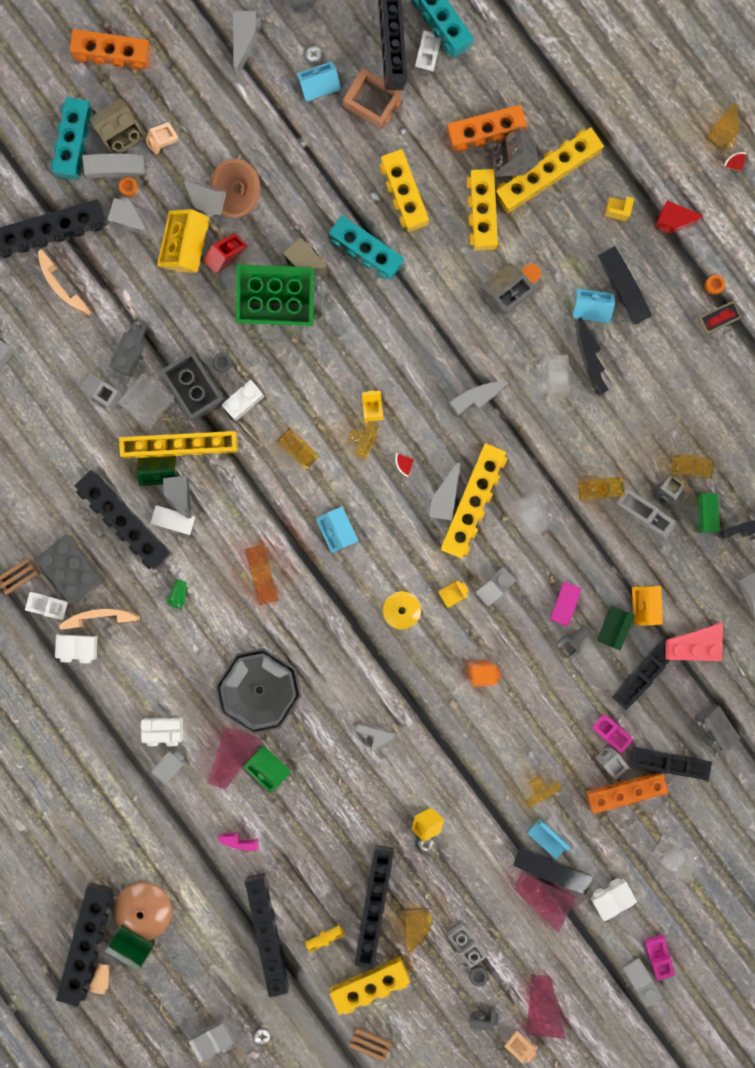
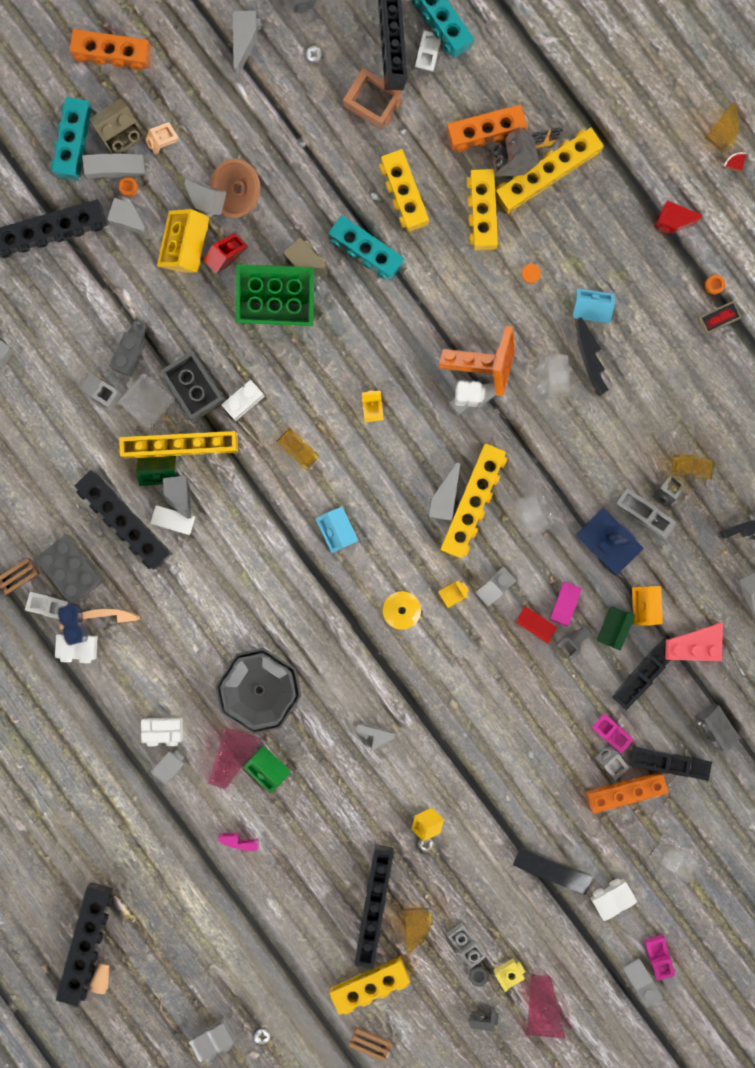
(48, 267): light nougat slope -> none
(71, 618): none -> dark blue brick
(129, 947): dark green panel -> none
(149, 900): nougat dish -> none
(177, 594): green cone -> none
(222, 362): dark grey tile -> none
(261, 574): clear orange arch -> none
(267, 935): black brick -> none
(319, 81): medium azure panel -> none
(325, 938): yellow pin -> none
(364, 439): clear yellow tile -> none
(403, 464): red tile -> none
(469, 394): none -> white brick
(482, 673): orange brick -> none
(497, 364): none -> orange piece
(505, 969): none -> light yellow brick
(508, 289): flat silver slope -> none
(521, 1048): light nougat bracket -> none
(536, 624): none -> red panel
(541, 791): clear yellow tile -> none
(545, 899): clear pink wing -> none
(546, 137): none -> sticker
(548, 838): medium azure panel -> none
(601, 489): clear yellow slope -> none
(610, 541): none -> dark blue piece
(619, 208): yellow panel -> none
(625, 285): black slope -> none
(708, 513): green panel -> none

